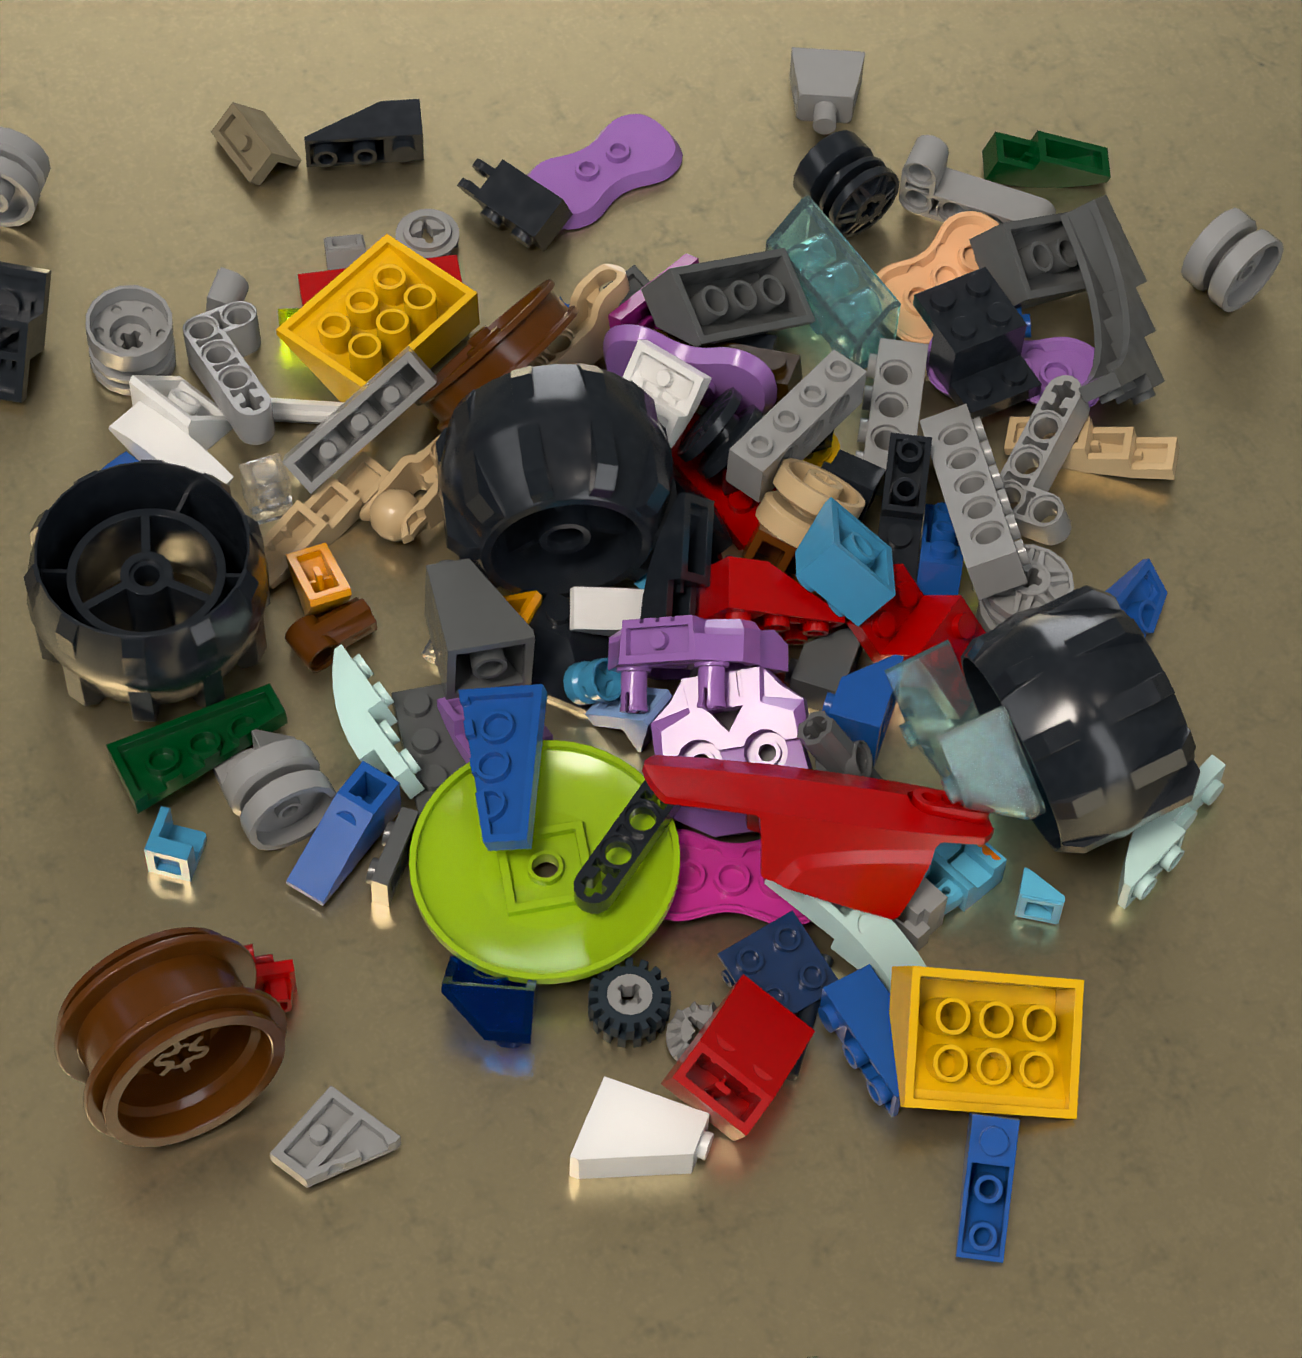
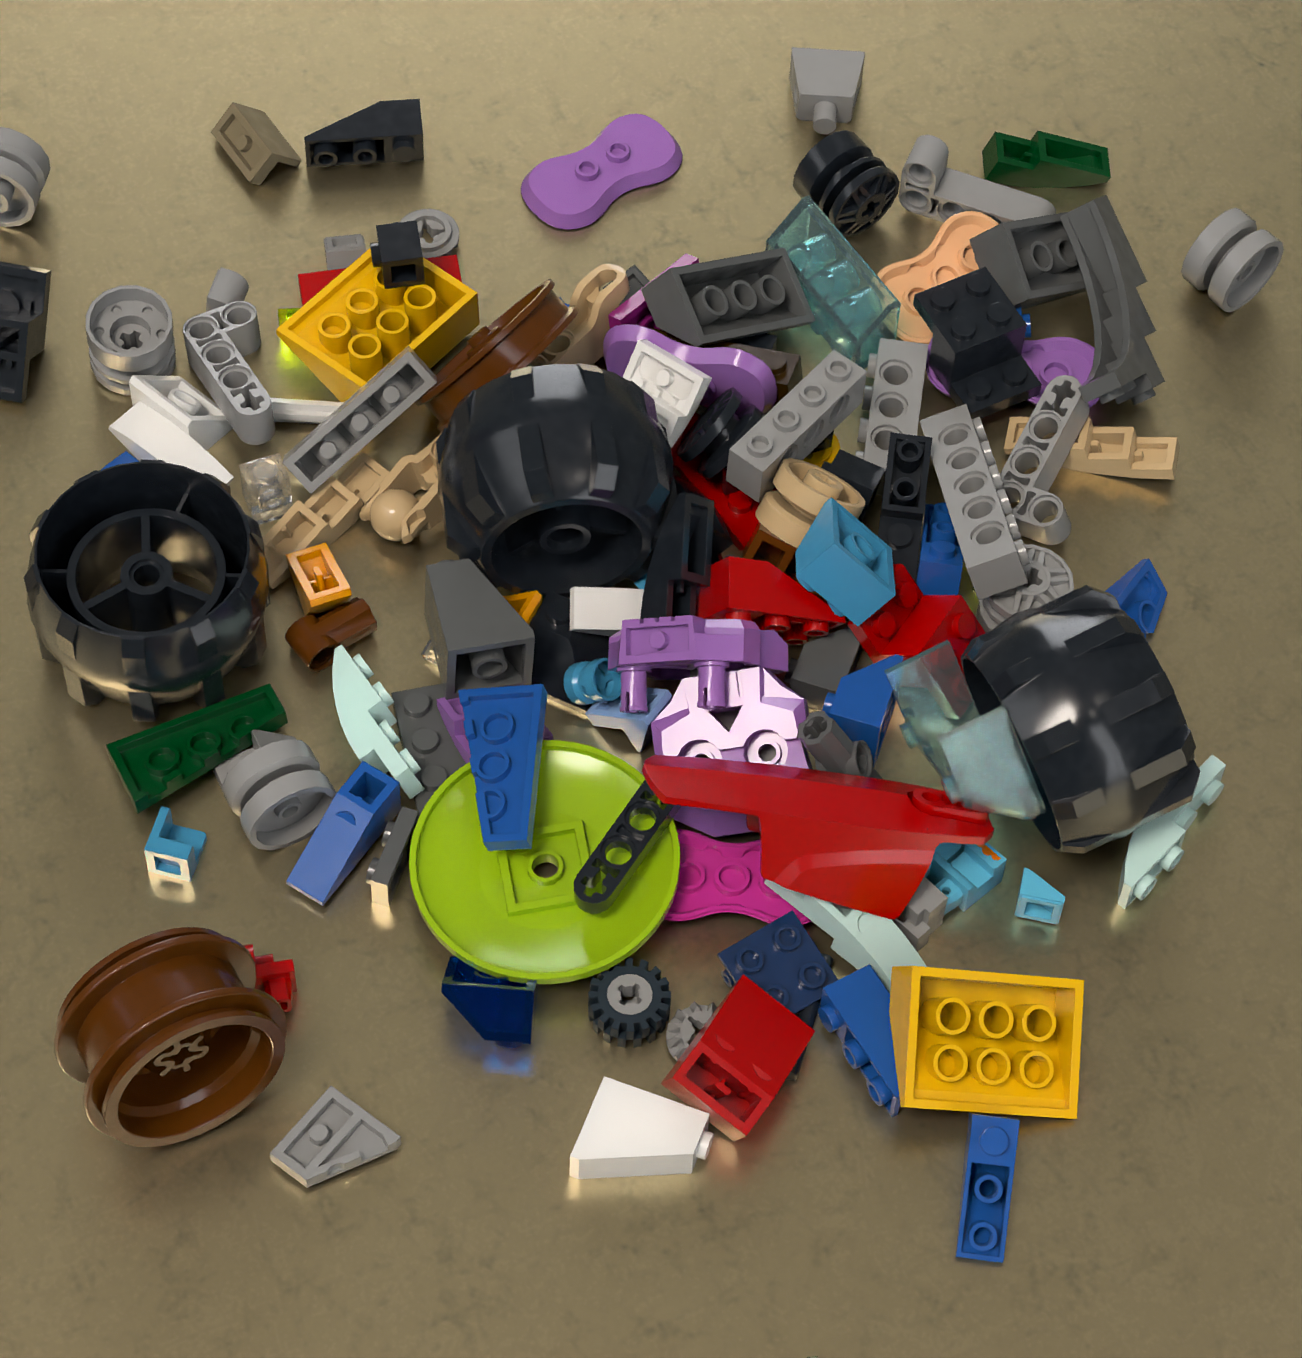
(398, 254): none -> black brick
(518, 203): black hinge -> none

